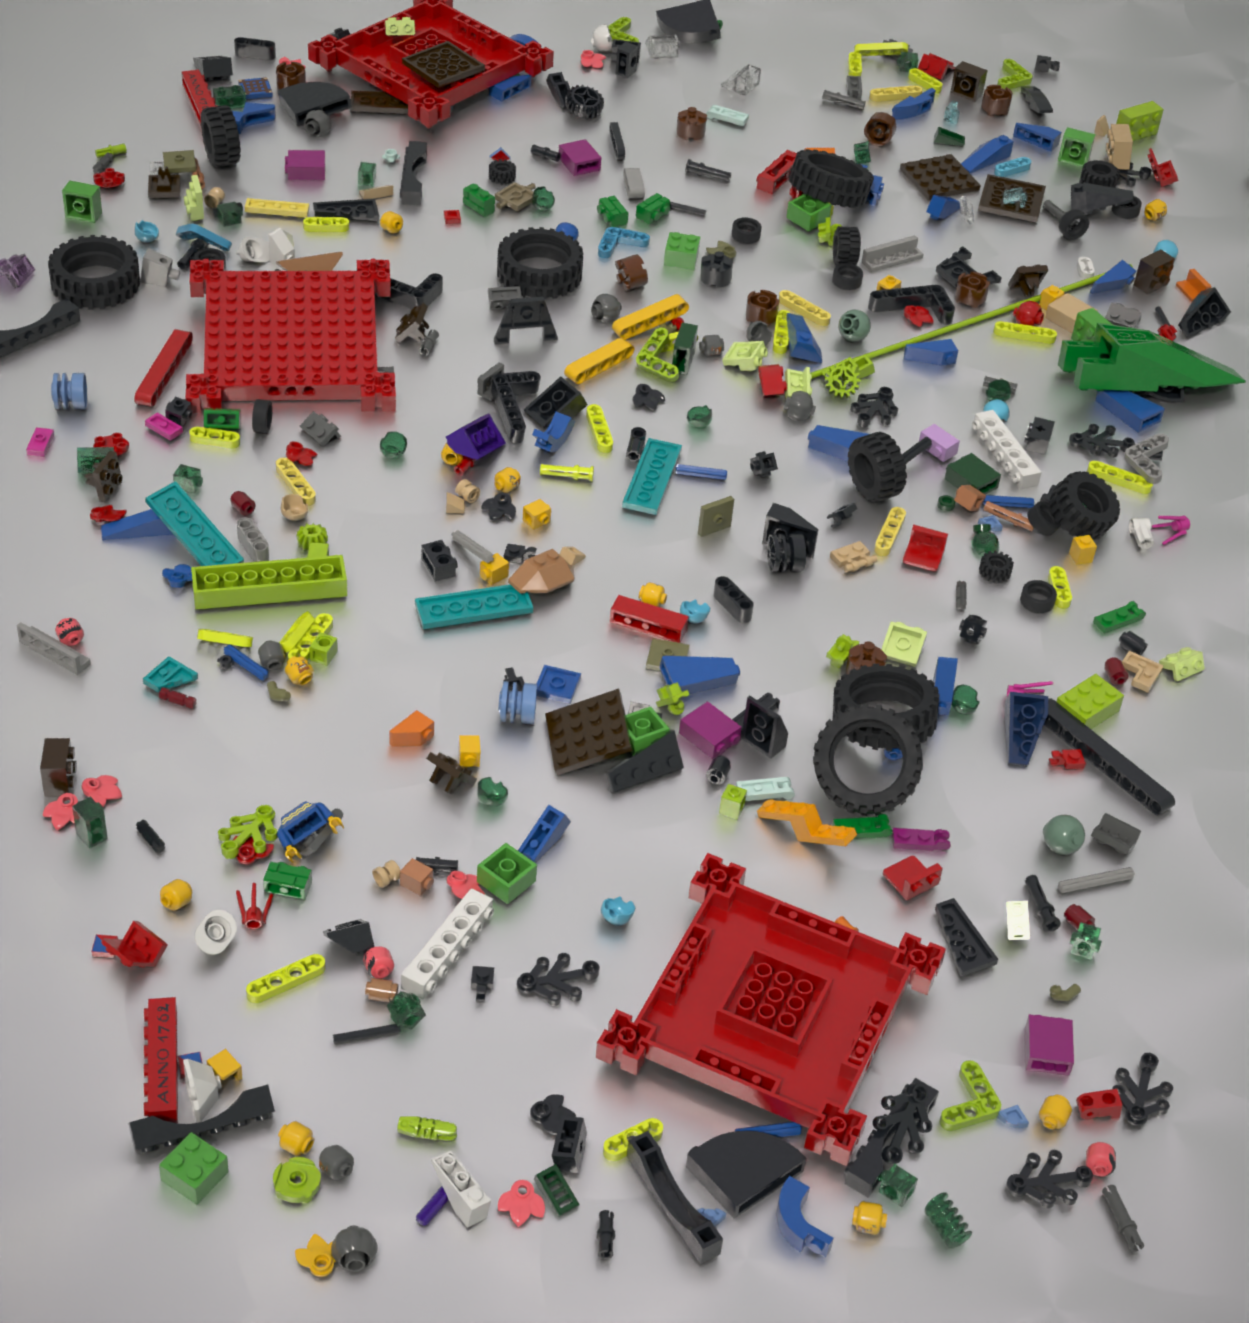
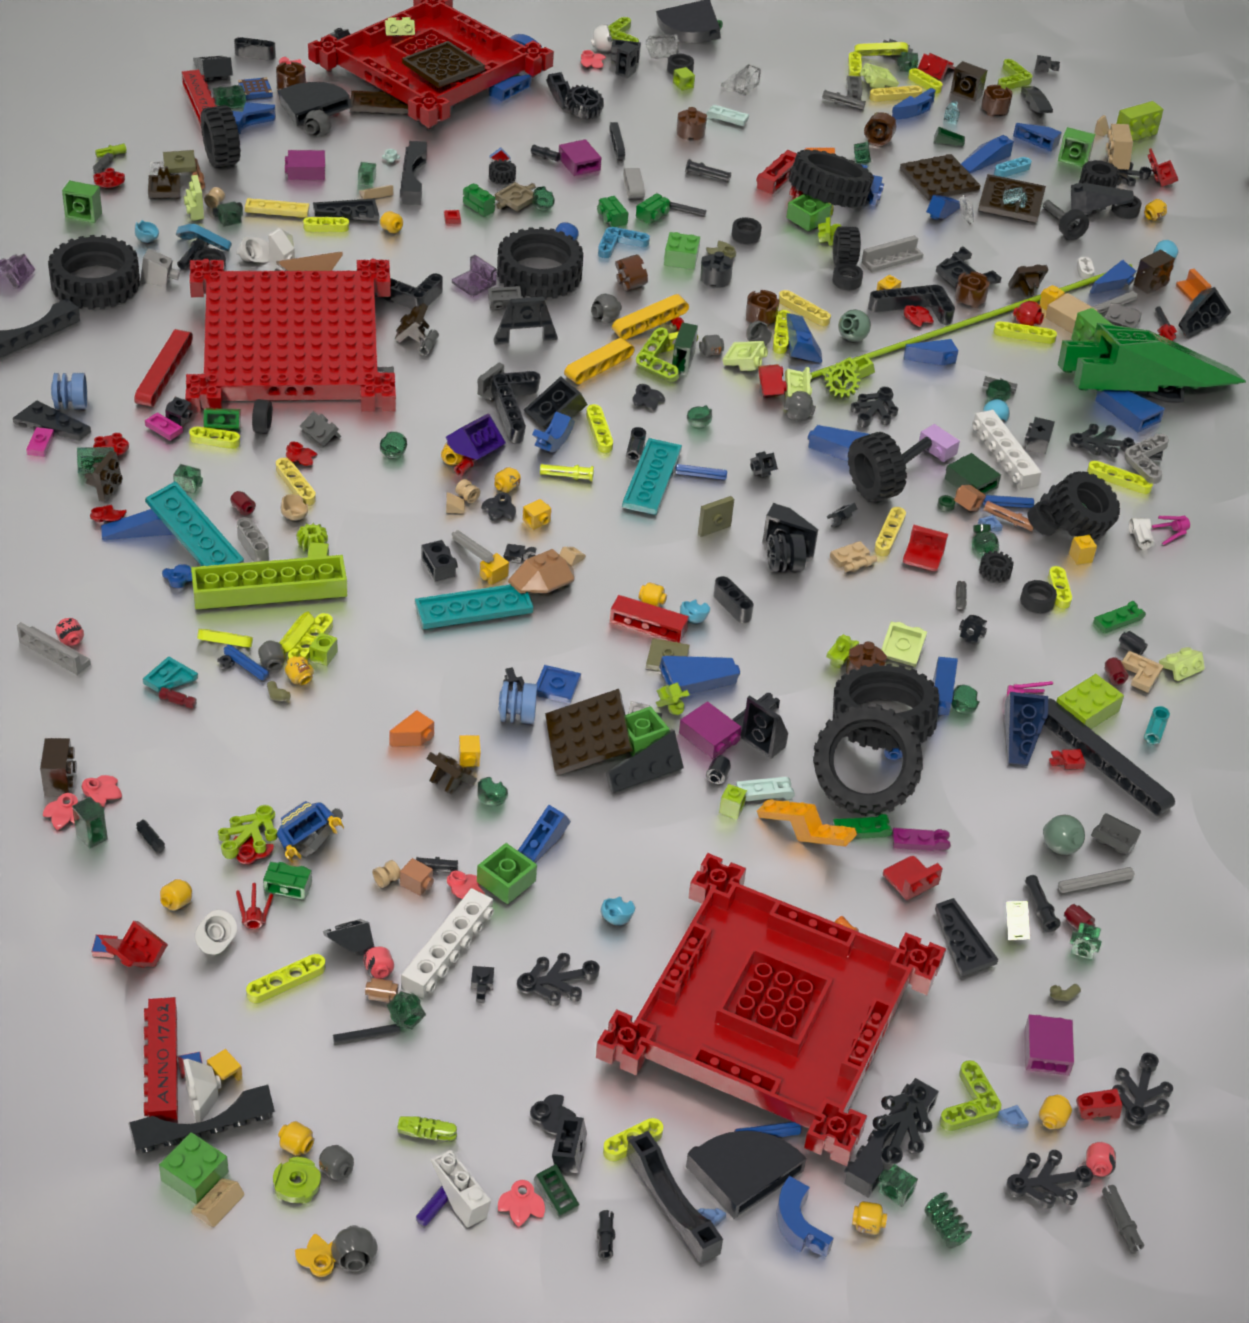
(44, 416): none -> black wing
(218, 1202): none -> tan slope
(478, 278): none -> clear purple bracket
(679, 61): none -> black tyre
(683, 78): none -> lime brick
(878, 76): none -> yellowish green plate
(1123, 299): none -> light grey axle
(1156, 725): none -> teal piece

